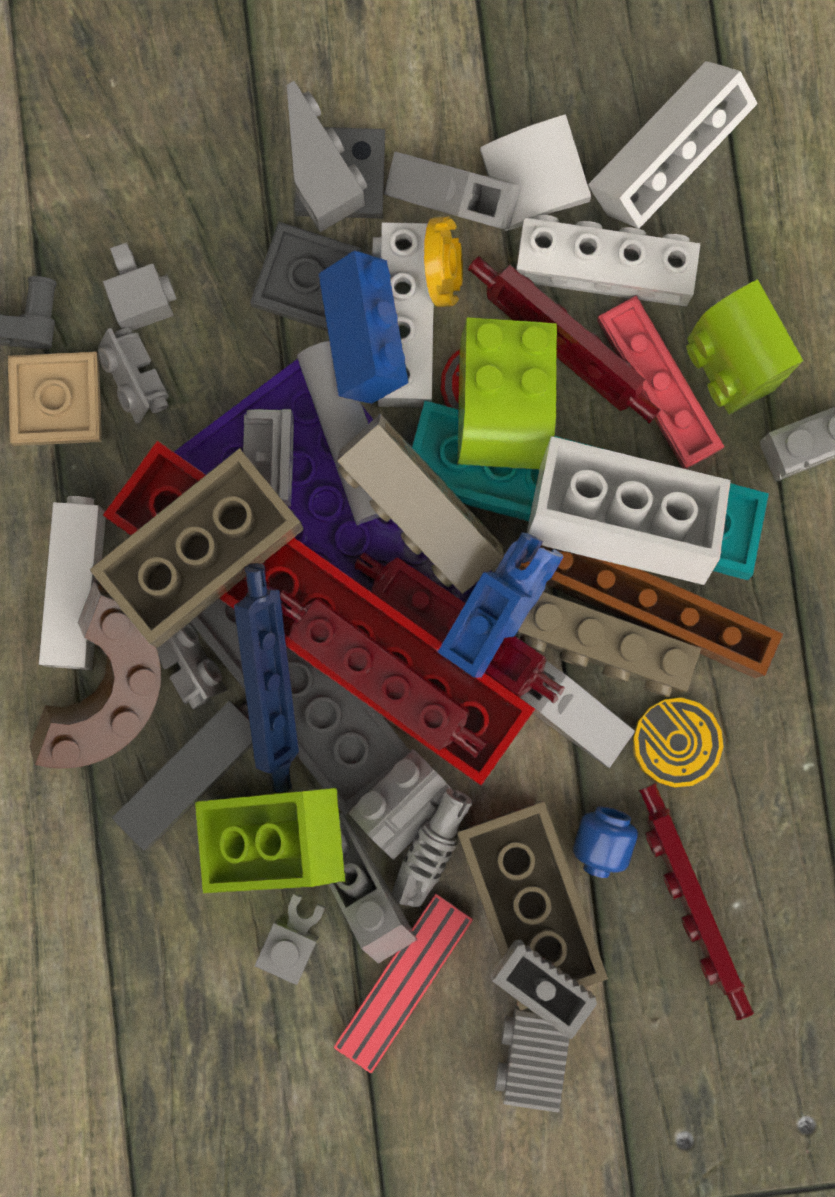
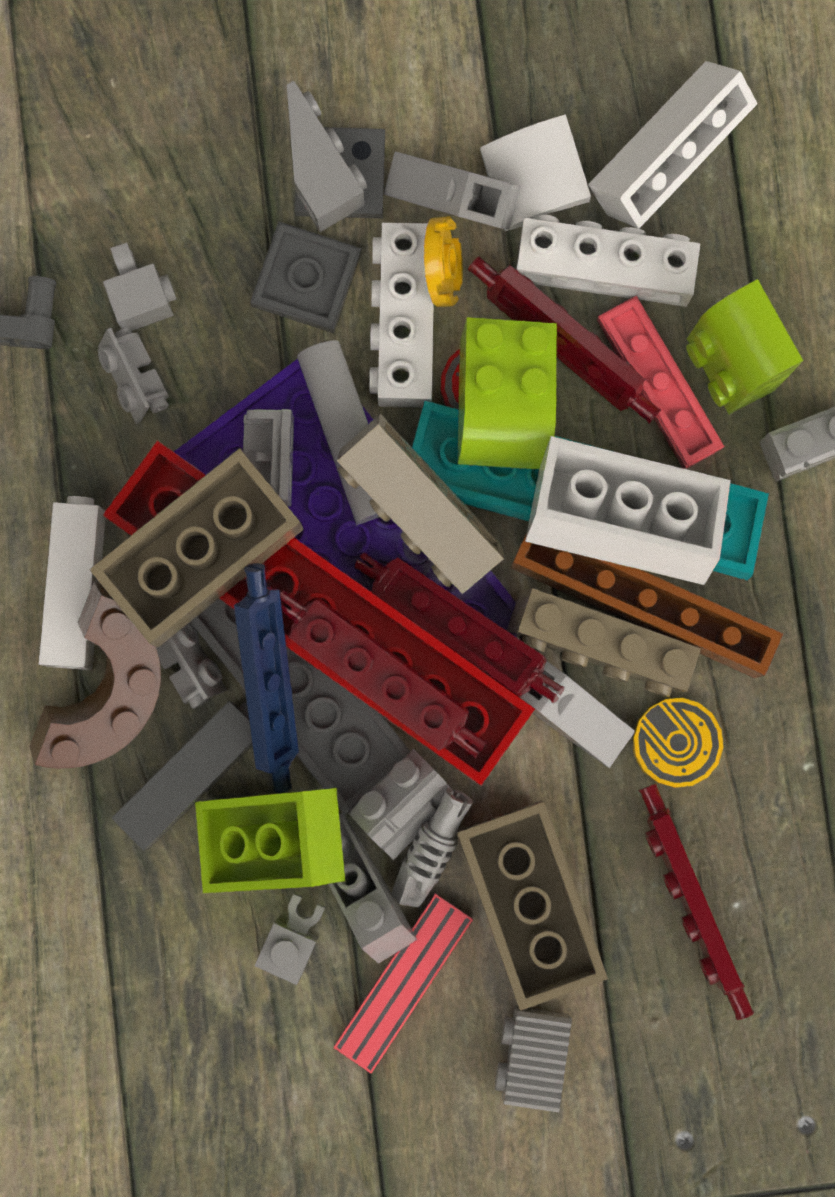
(54, 398): tan plate -> none
(363, 328): blue brick -> none
(499, 605): blue plate -> none
(544, 988): light grey brick -> none
(605, 841): blue head -> none

